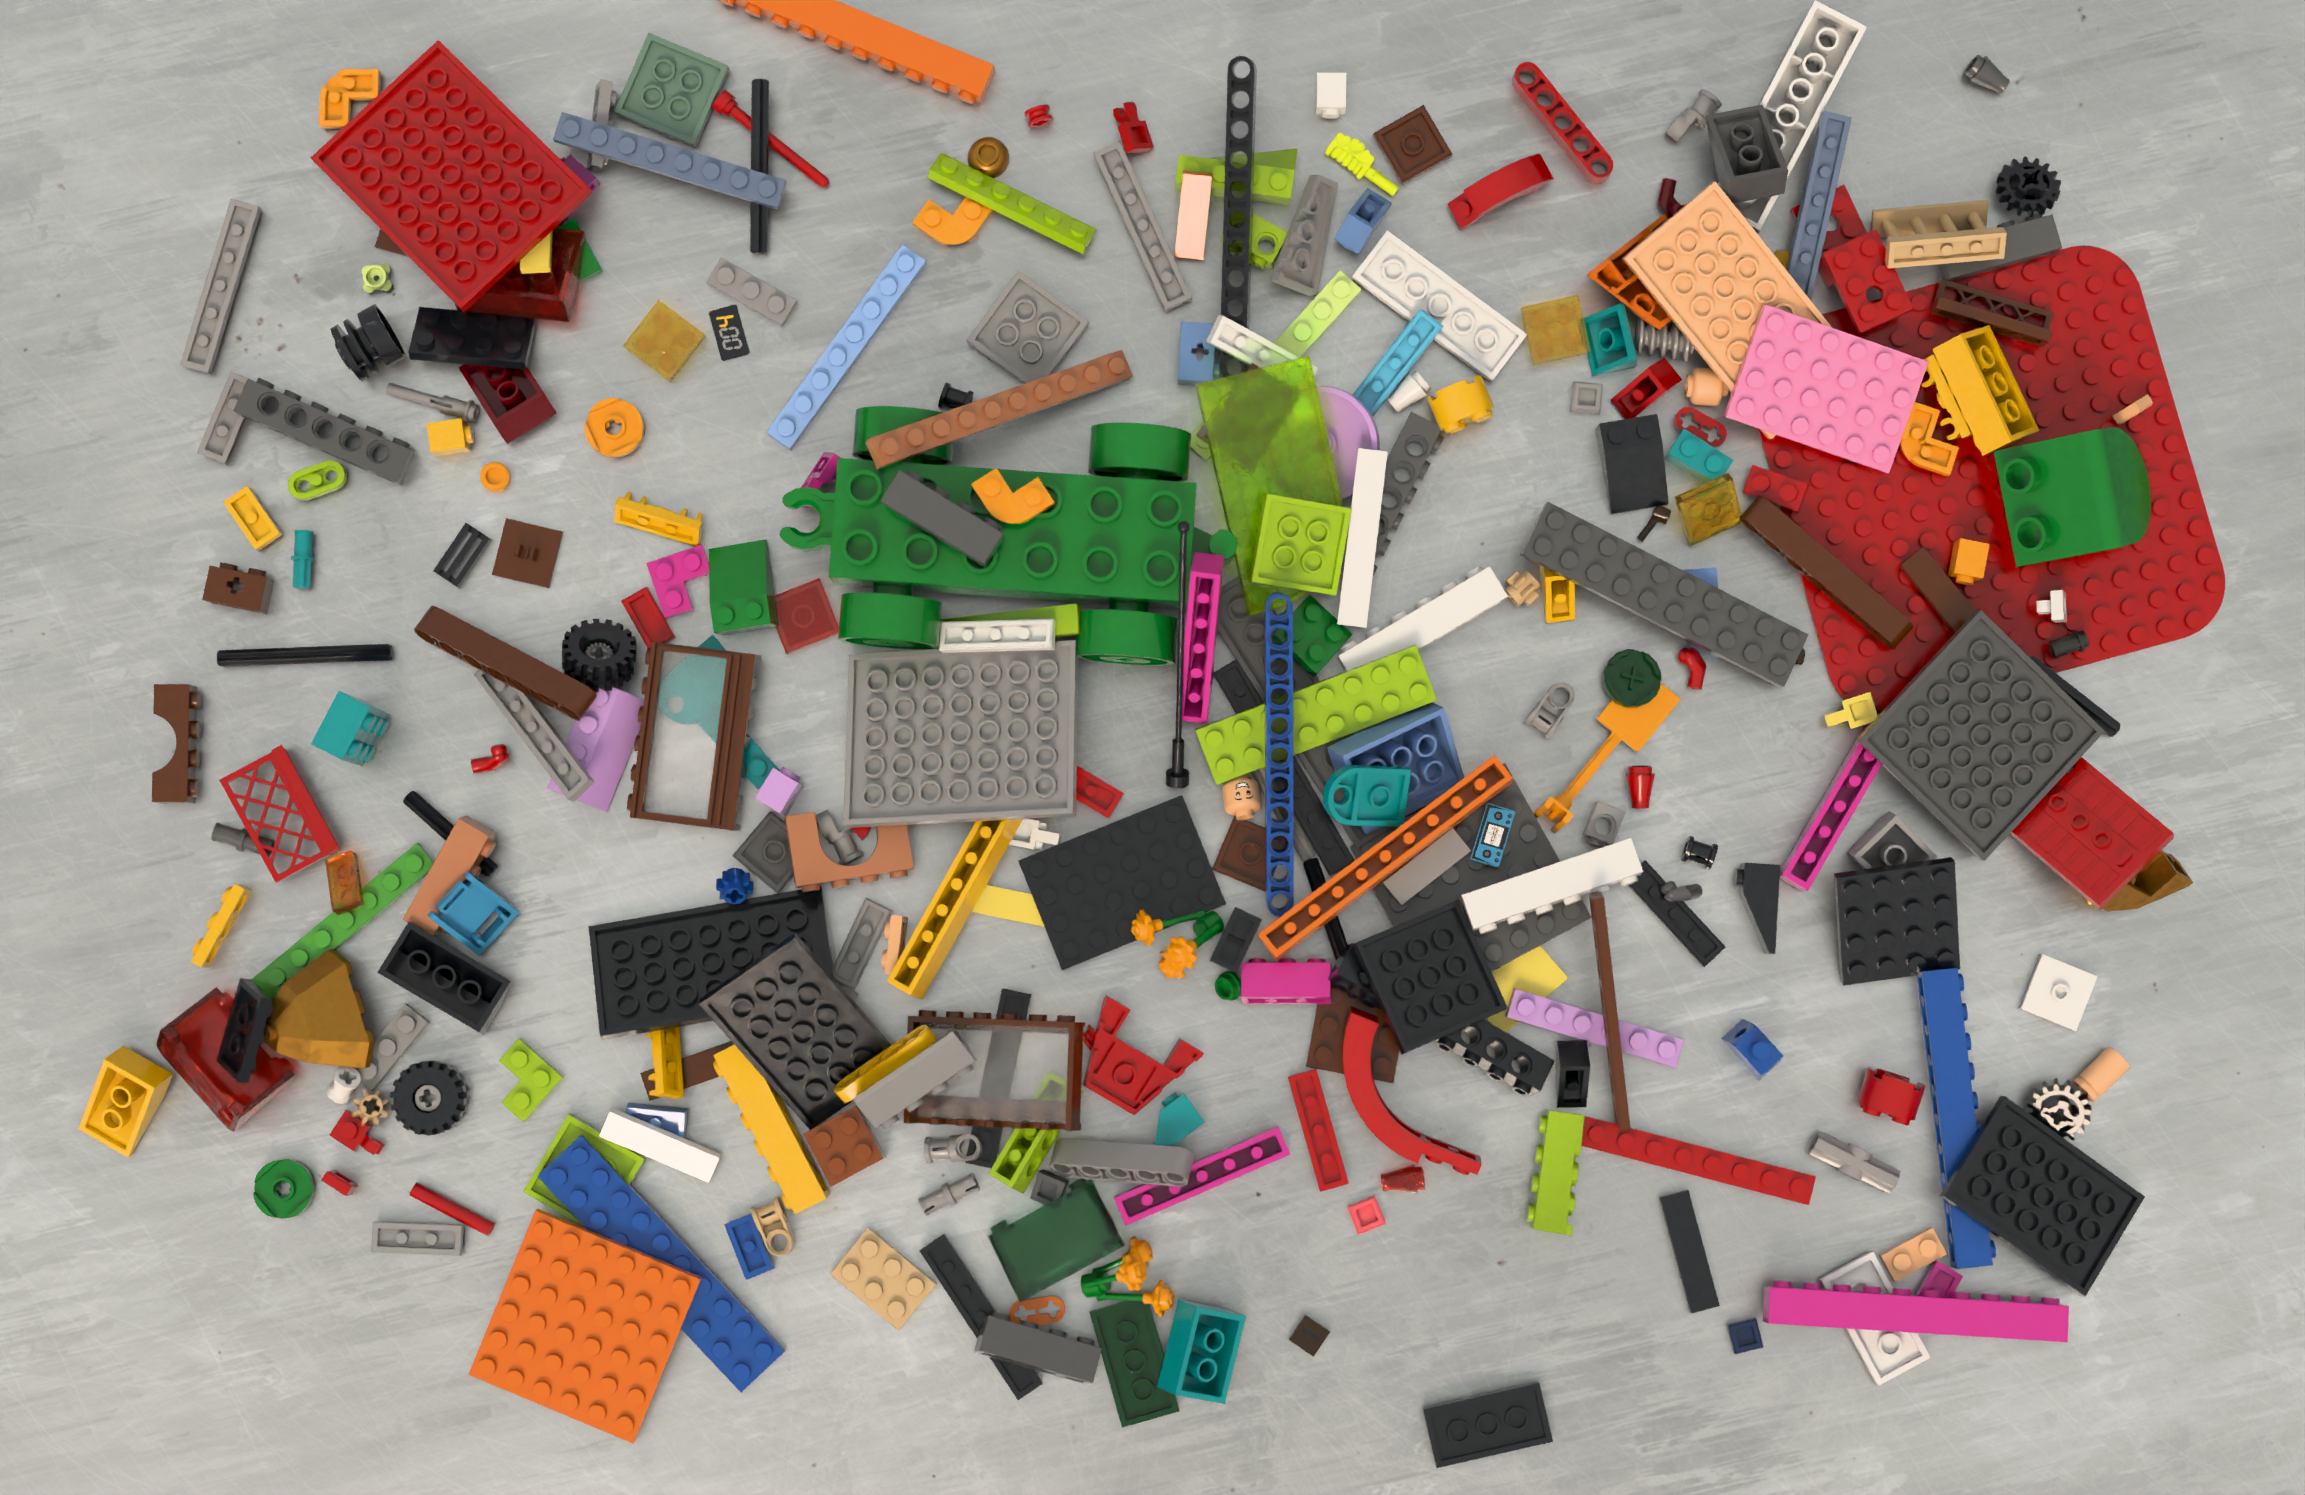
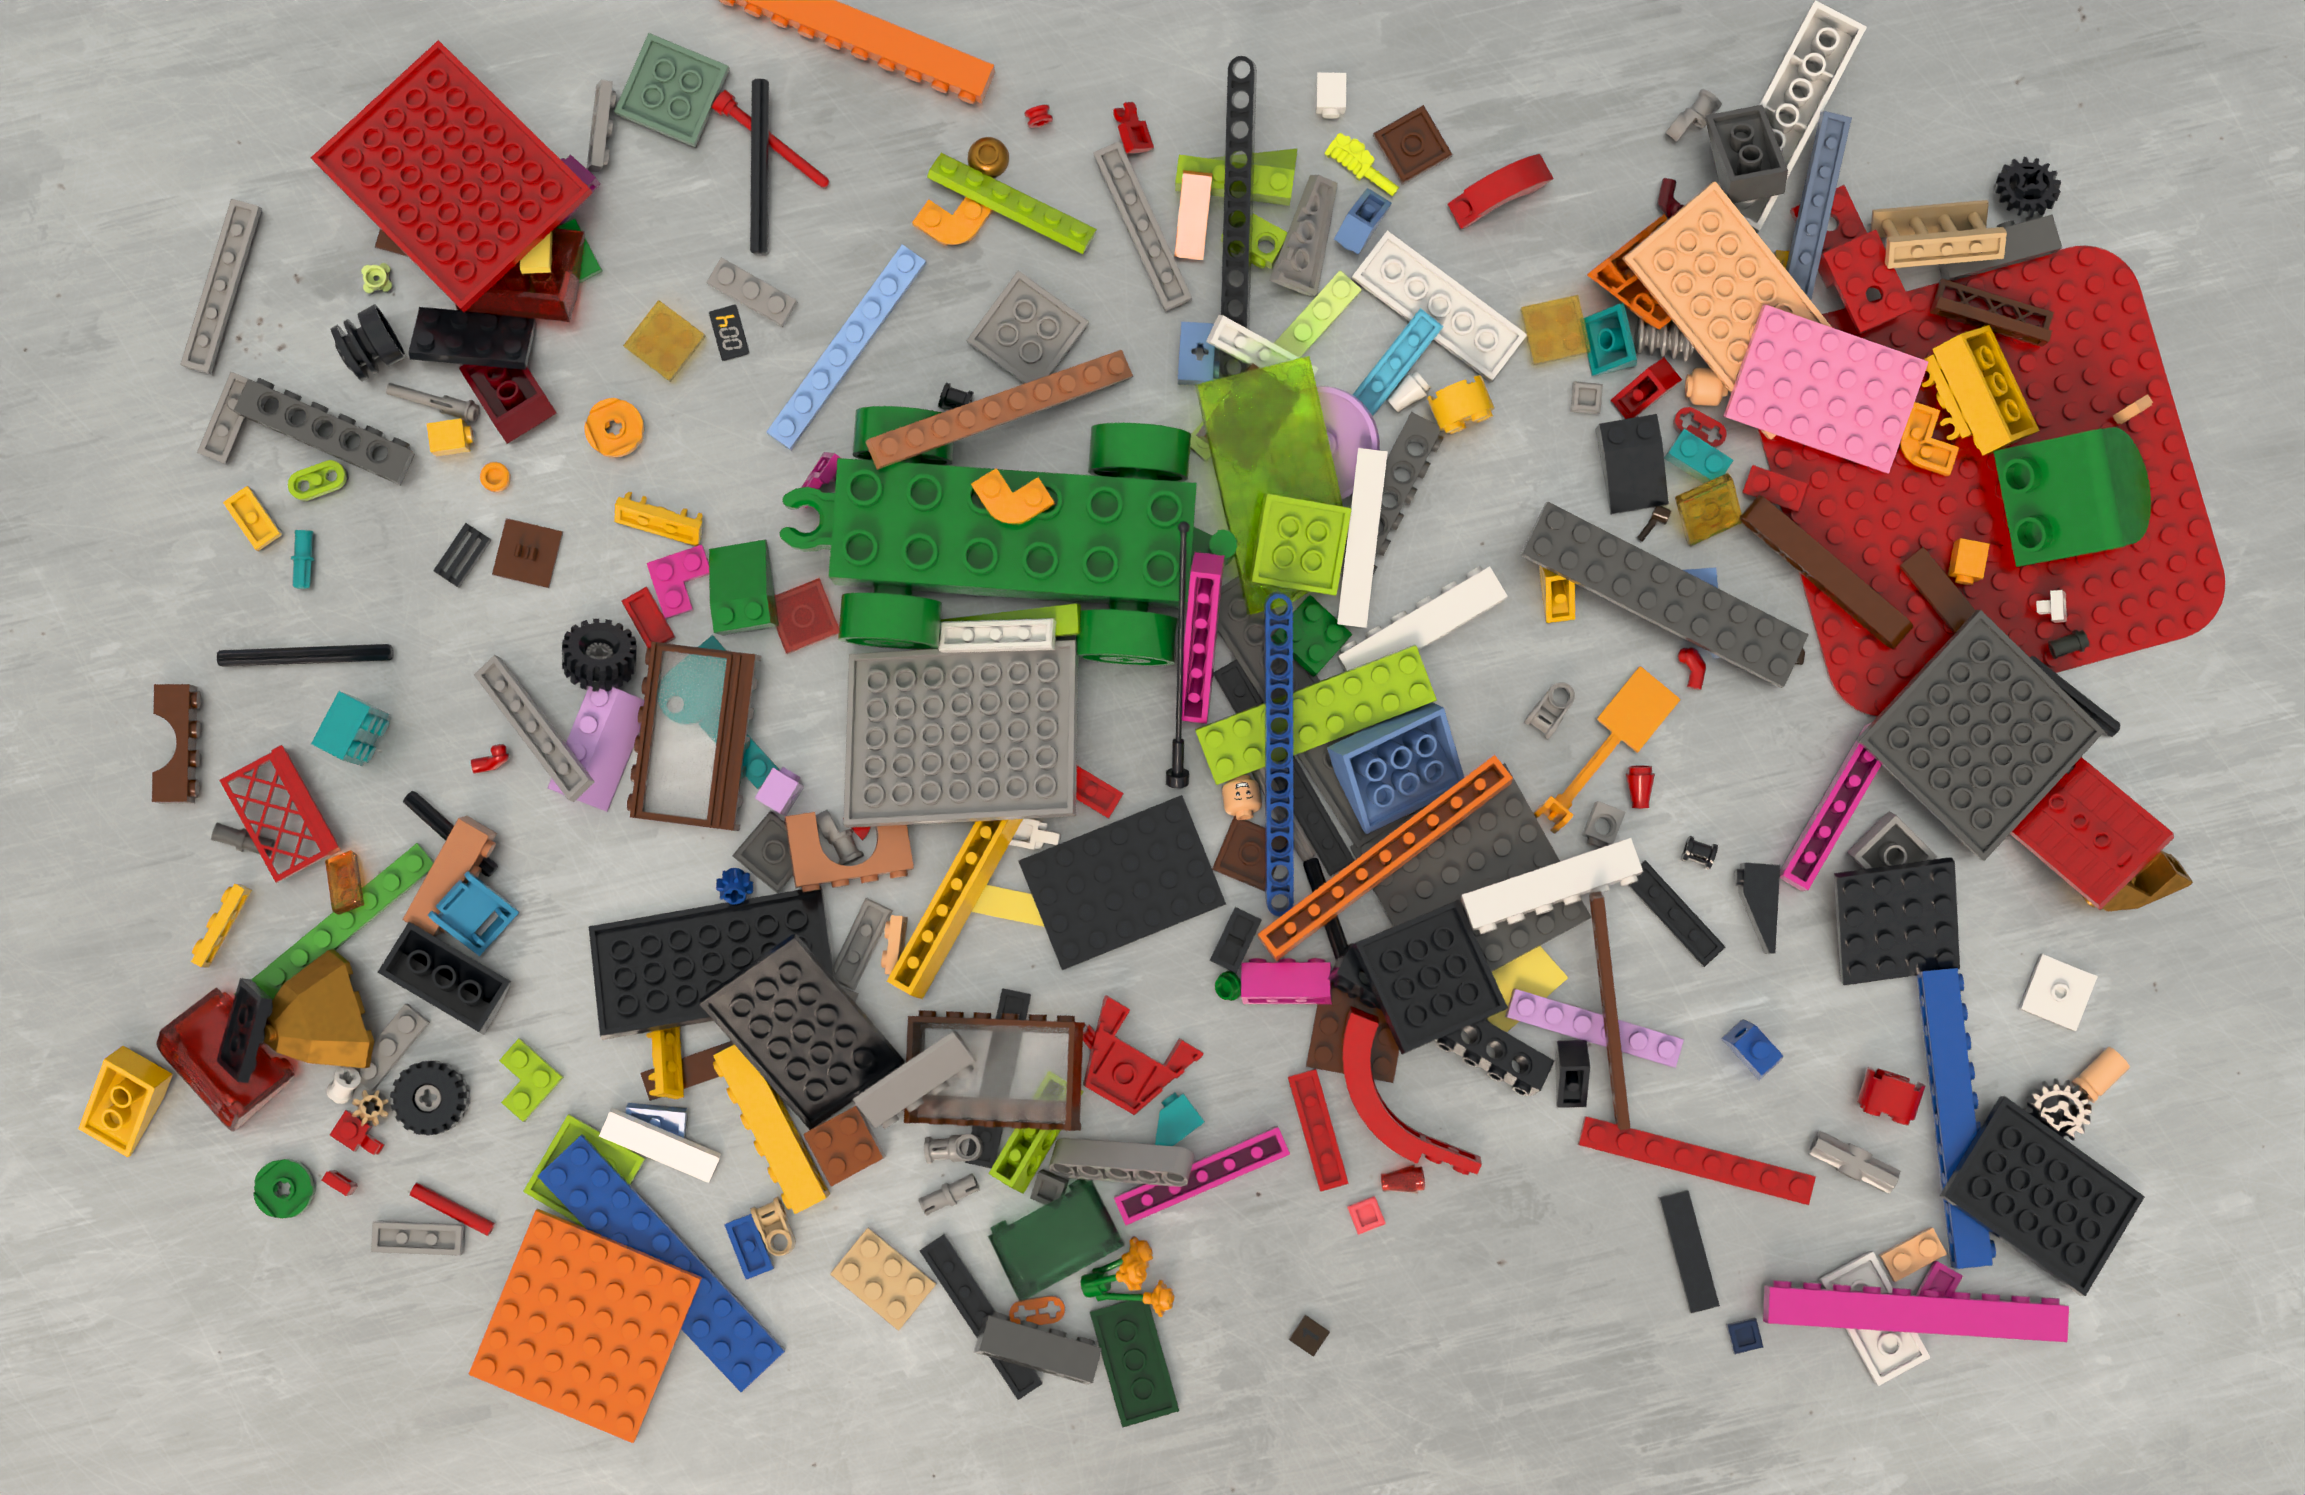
(221, 583): reddish brown brick -> none
(341, 89): light orange plate -> none
(505, 663): reddish brown beam -> none
(669, 160): sand blue plate -> none
(885, 1063): yellow beam -> none
(943, 518): dark grey brick -> none
(1180, 951): light orange plant -> none
(1201, 1351): teal brick -> none
(1370, 795): teal tile -> none
(1426, 867): light grey tile -> none
(1487, 1424): black plate -> none
(1492, 835): tile -> none
(1522, 588): tan gear -> none
(1556, 1172): lime wedge -> none
(1561, 109): red beam -> none
(1631, 678): dark green tile -> none
(1681, 893): dark grey arm -> none
(1857, 711): light yellow plate -> none
(1986, 74): dark grey cone -> none

